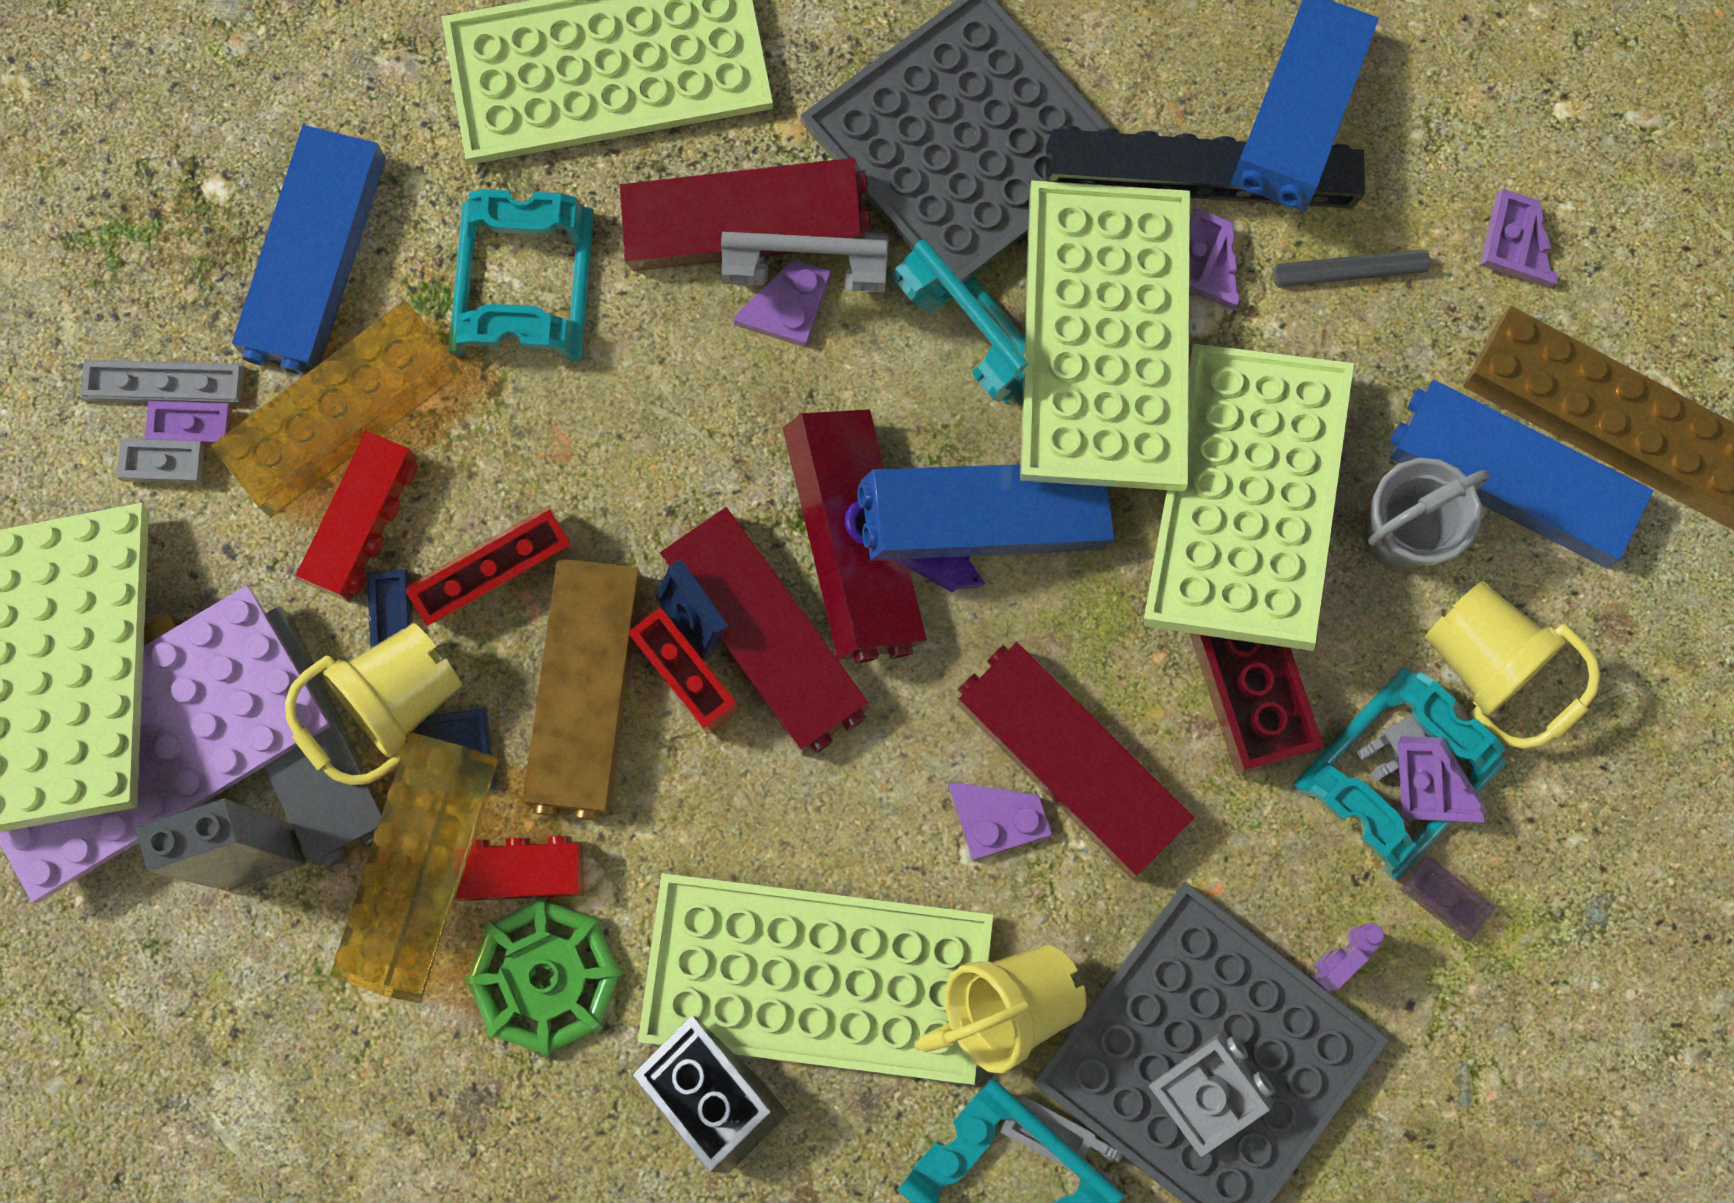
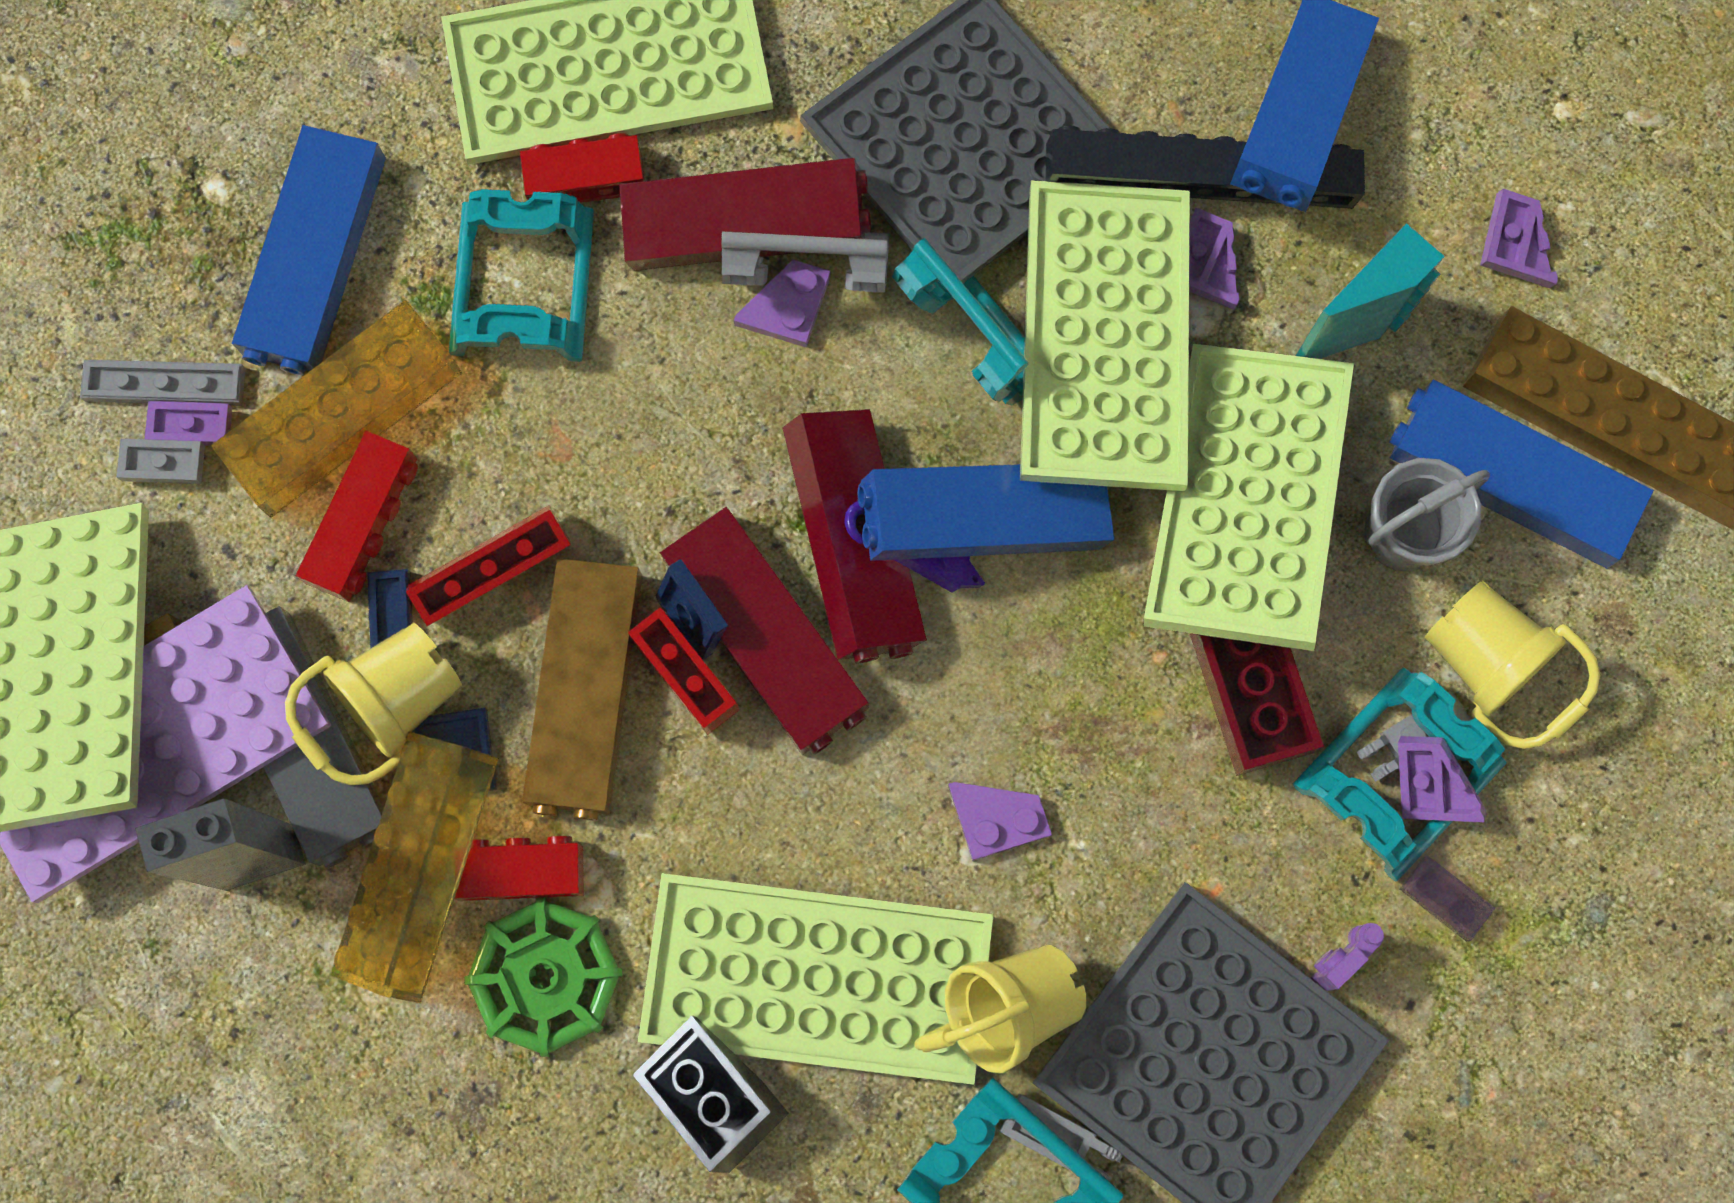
(583, 167): none -> red brick
(1073, 759): dark red brick -> none
(1213, 1093): light grey plate -> none
(1351, 268): dark grey axle -> none
(1376, 297): none -> teal slope

